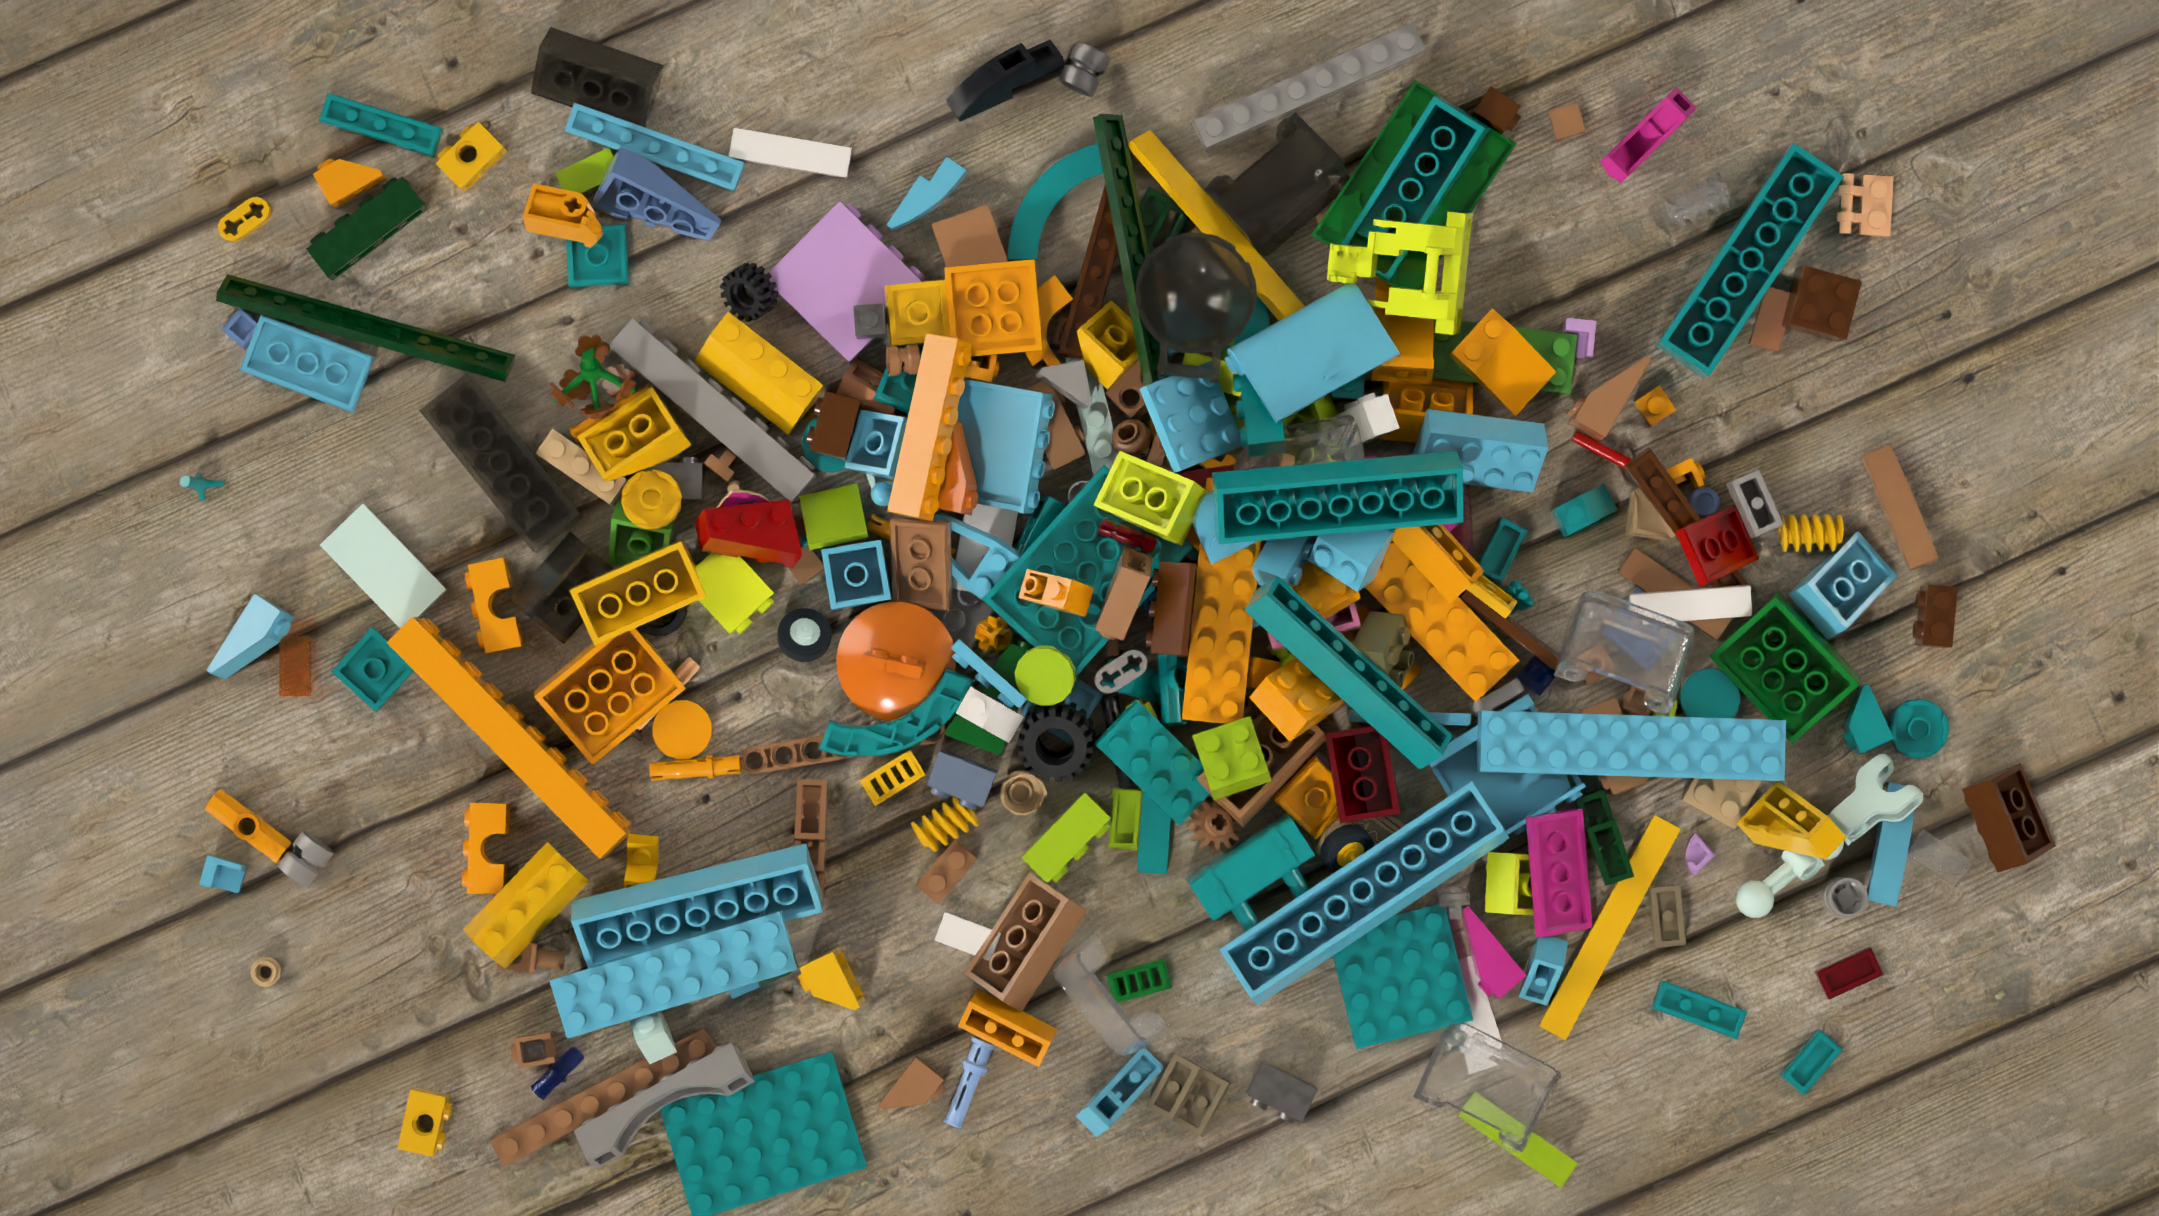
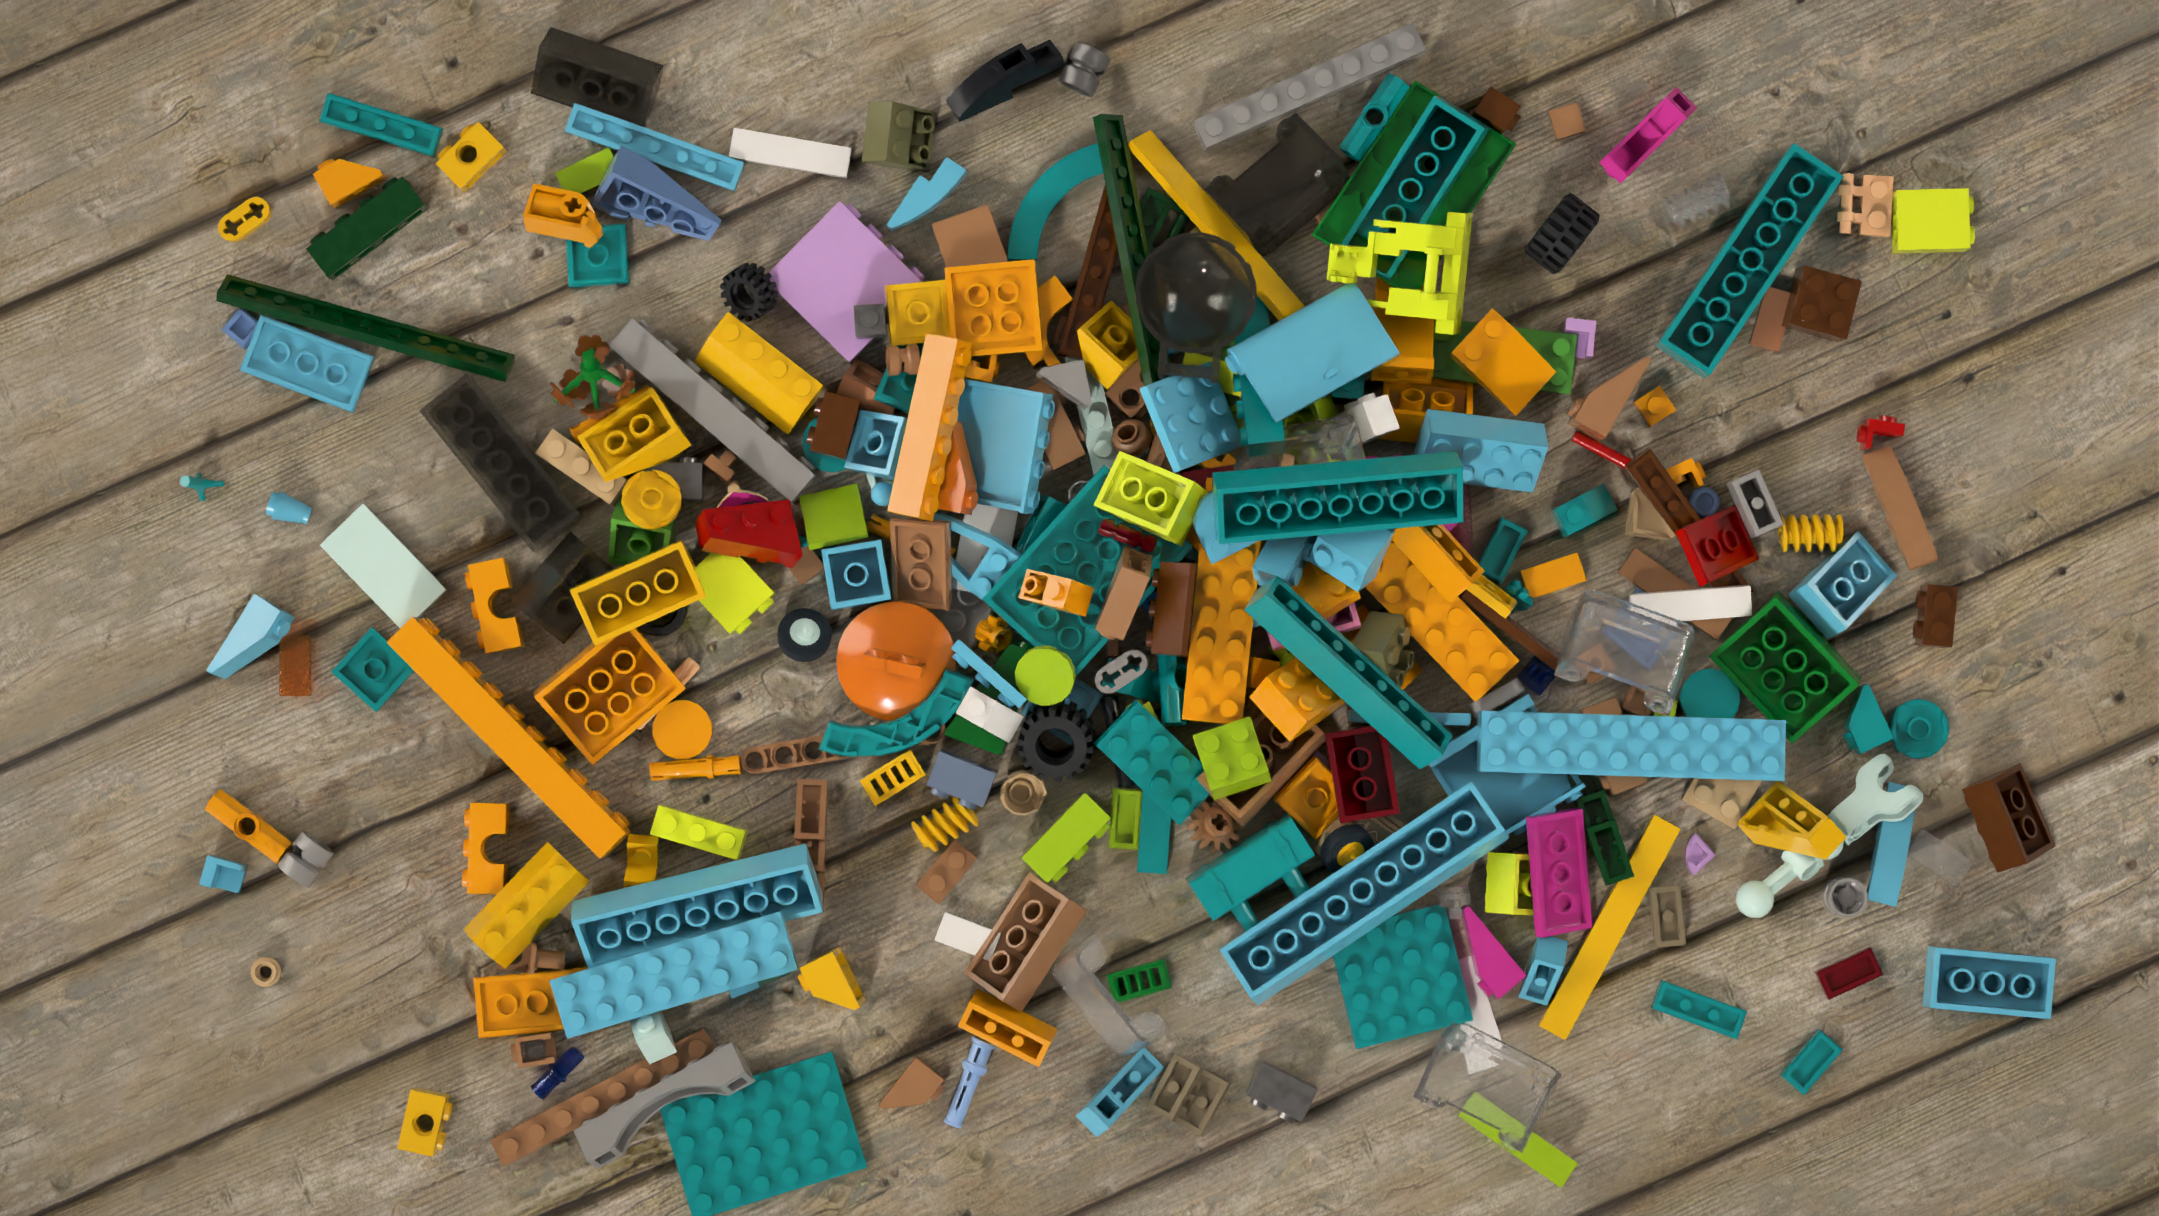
(287, 508): none -> medium azure cone
(517, 1003): none -> light orange tile
(698, 832): none -> neon yellow brick
(898, 136): none -> olive slope
(1384, 102): none -> teal piece
(1553, 575): none -> light orange tile
(1562, 233): none -> black tyre
(1884, 426): none -> red bracket
(1932, 221): none -> neon yellow brick
(1989, 982): none -> medium azure brick

